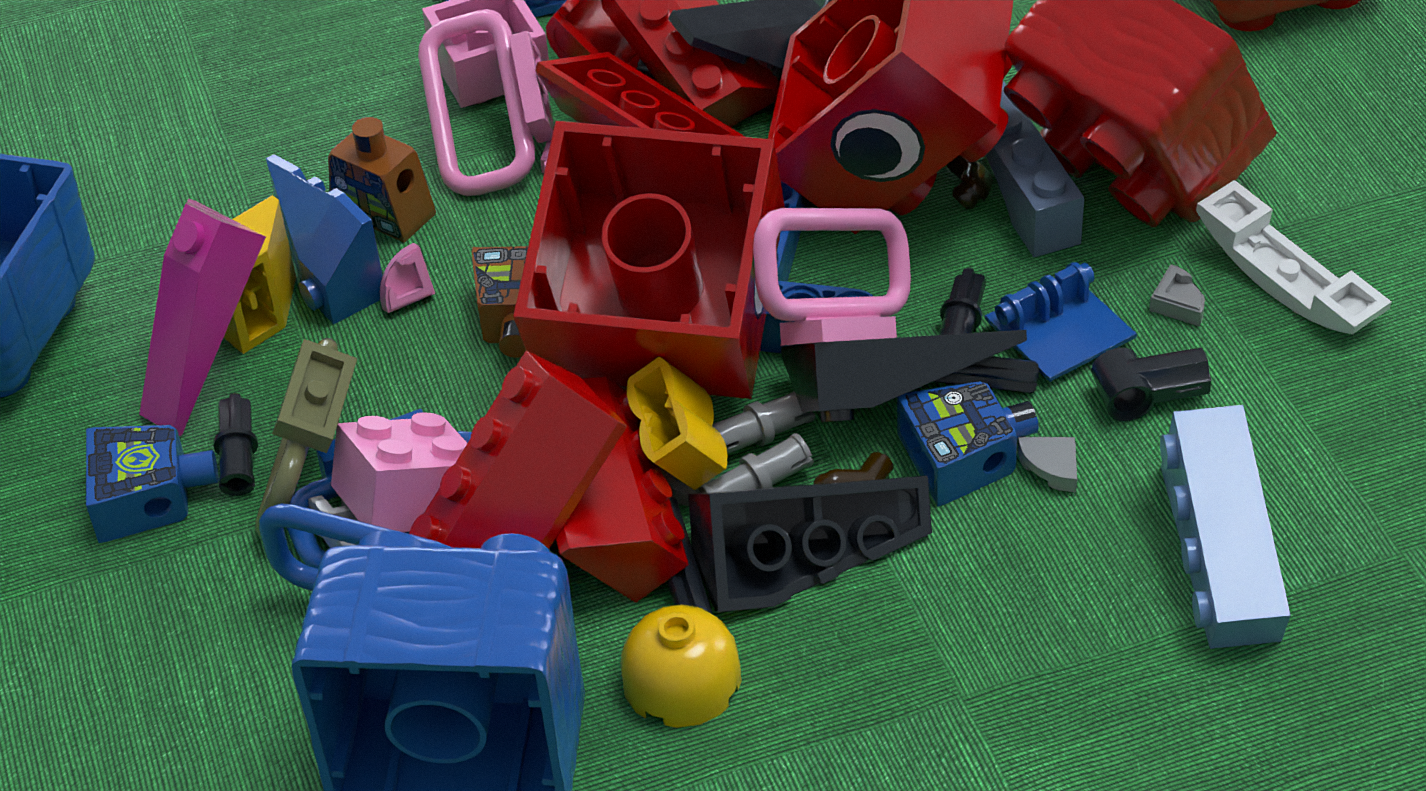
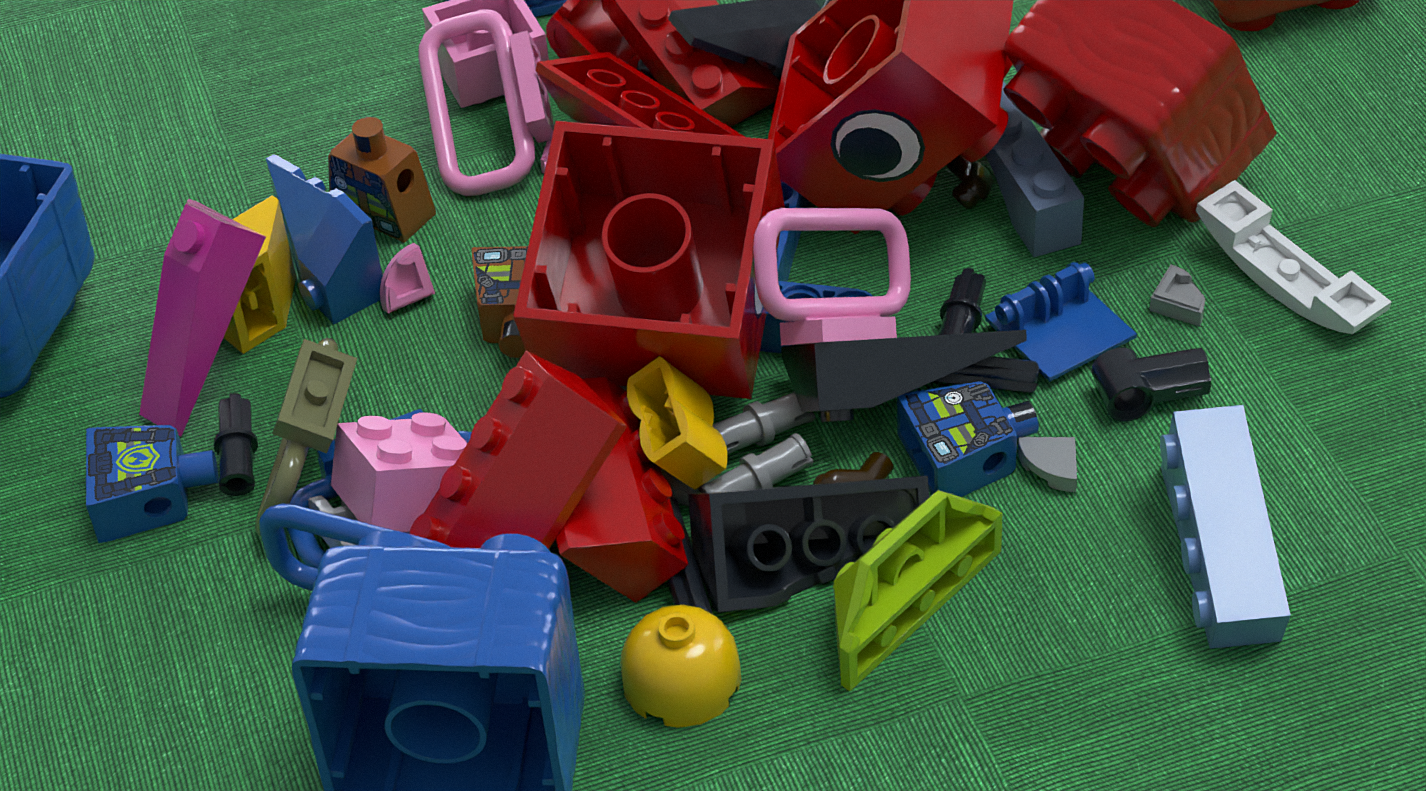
(909, 578): none -> lime wedge

